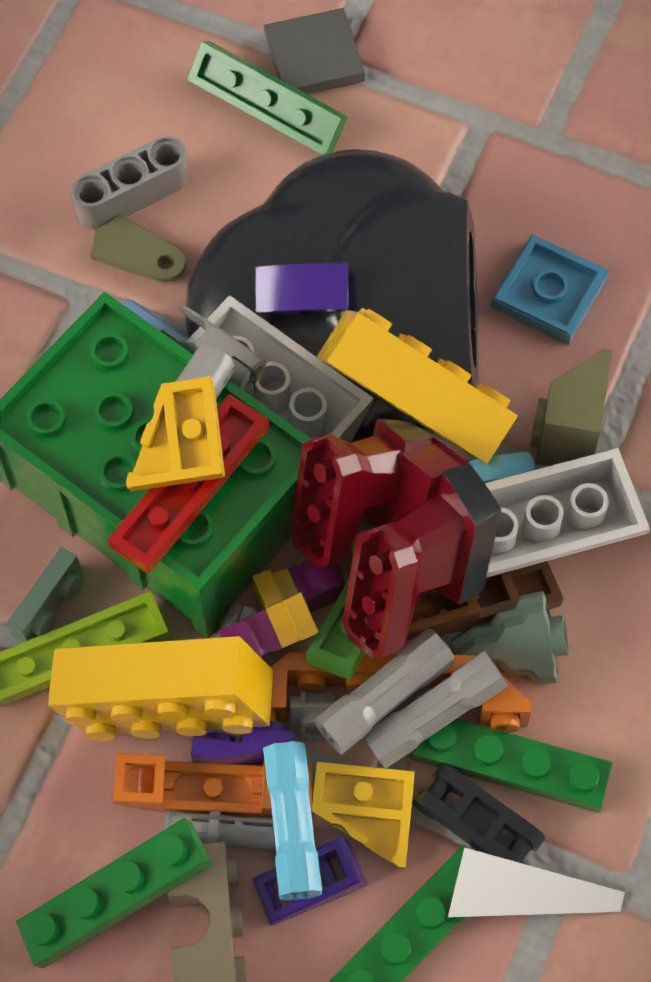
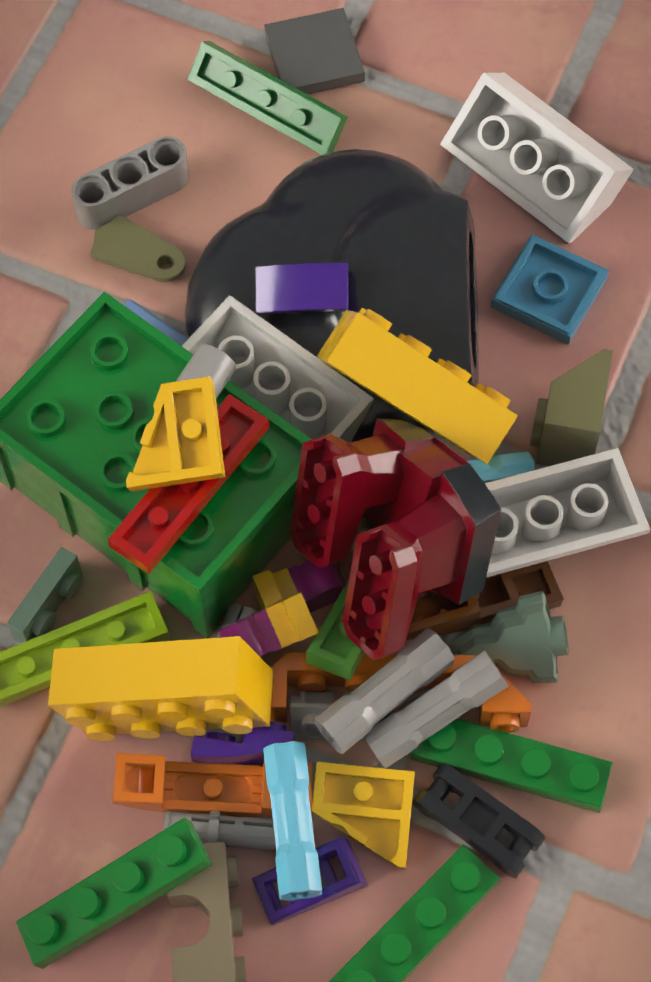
(248, 364): light grey piece -> none
(505, 887): white sticker -> none
(535, 155): none -> white slope

